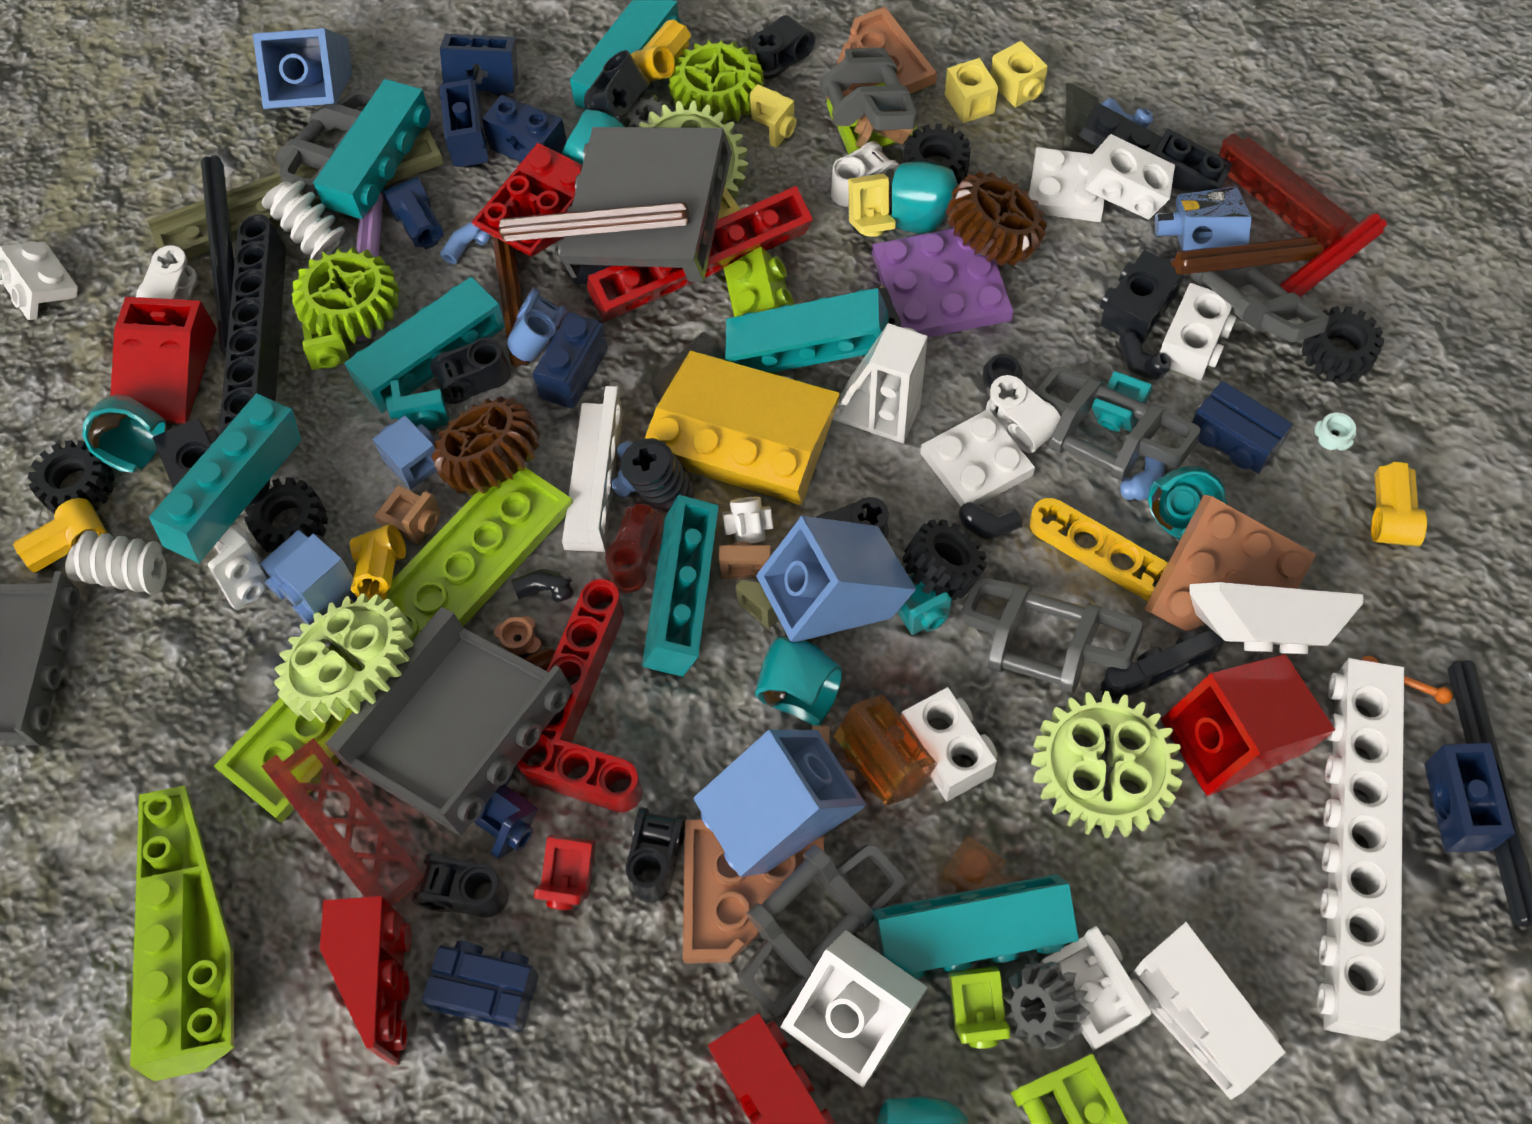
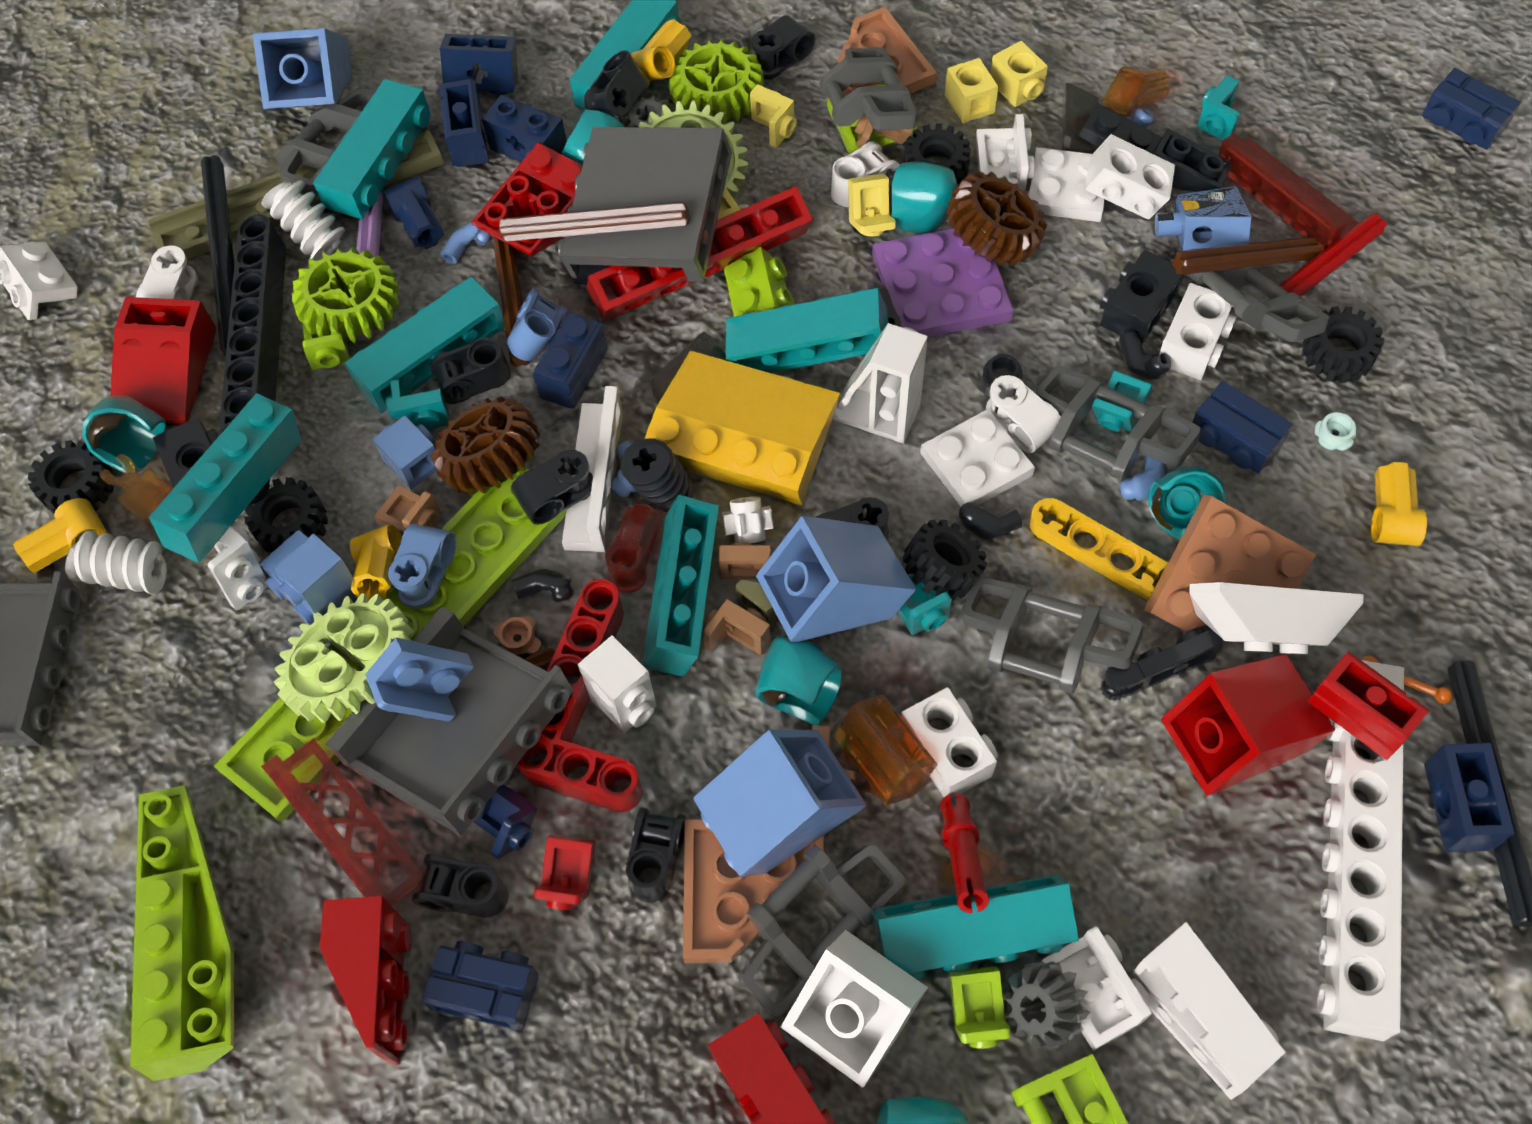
(141, 492): none -> clear orange plate
(418, 679): none -> medium blue bracket
(421, 564): none -> medium blue piece
(551, 488): none -> black piece
(618, 684): none -> white brick
(742, 625): none -> medium nougat bracket
(961, 838): none -> red pin
(1006, 152): none -> white bracket
(1134, 89): none -> clear orange piece
(1148, 766): yellowish green gear -> none
(1217, 115): none -> teal bracket
(1368, 706): none -> red brick
(1470, 109): none -> dark blue brick

